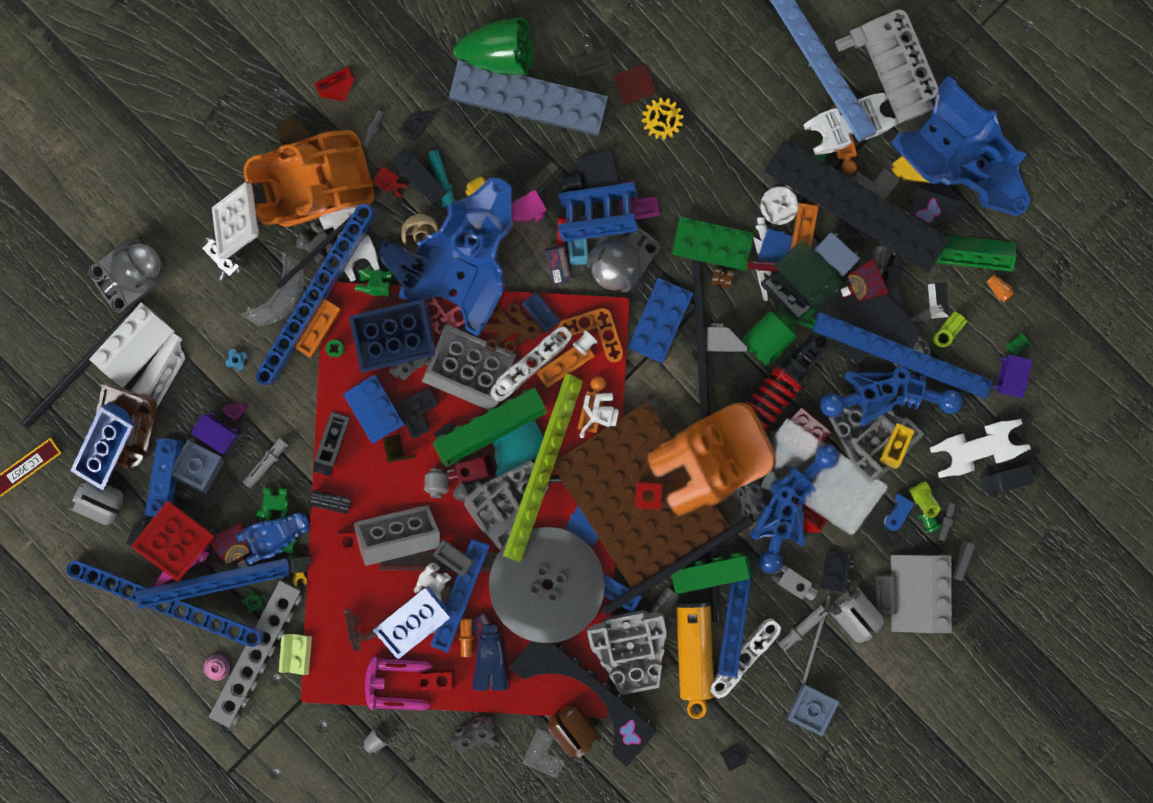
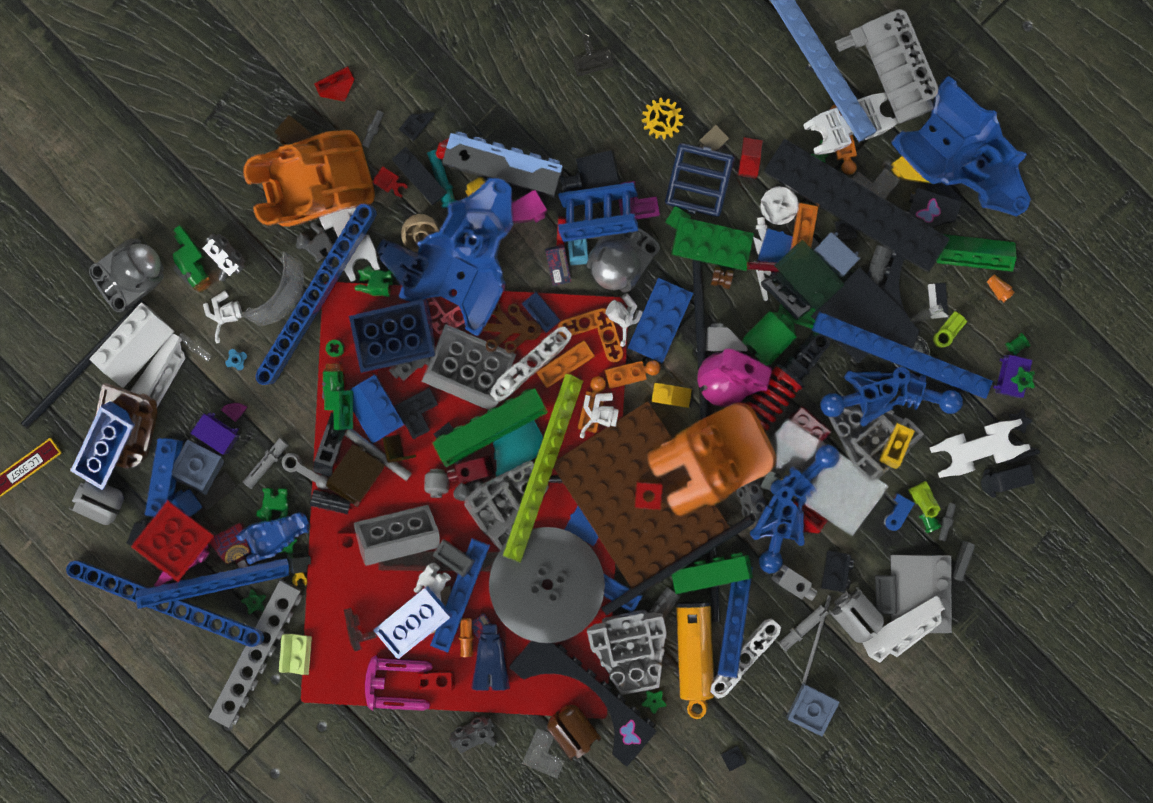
(186, 502): none -> blue brick
(187, 260): none -> green plate
(195, 347): none -> clear bar
(218, 673): bright pink cone -> none
(228, 313): none -> white piece
(235, 221): white plate -> none
(297, 268): black axle -> none
(318, 328): orange plate -> none
(320, 480): none -> light grey piece
(337, 398): none -> green plate
(355, 475): none -> dark brown brick
(374, 451): none -> light grey piece
(375, 741): light grey hat -> none
(496, 162): none -> dark grey piece
(498, 47): green cylinder -> none
(529, 98): sand blue brick -> none
(585, 342): white bush -> none
(618, 313): none -> white piece
(630, 373): none -> orange plate
(634, 84): clear red piece -> none
(650, 697): none -> green plate
(671, 395): none -> yellow slope
(673, 218): none -> green plate
(679, 165): none -> dark blue bar
(714, 138): none -> dark tan brick
(731, 377): none -> dark pink piece
(750, 158): none -> red slope
(865, 283): torso -> none
(905, 630): none -> white wedge
(1023, 384): none -> green plate

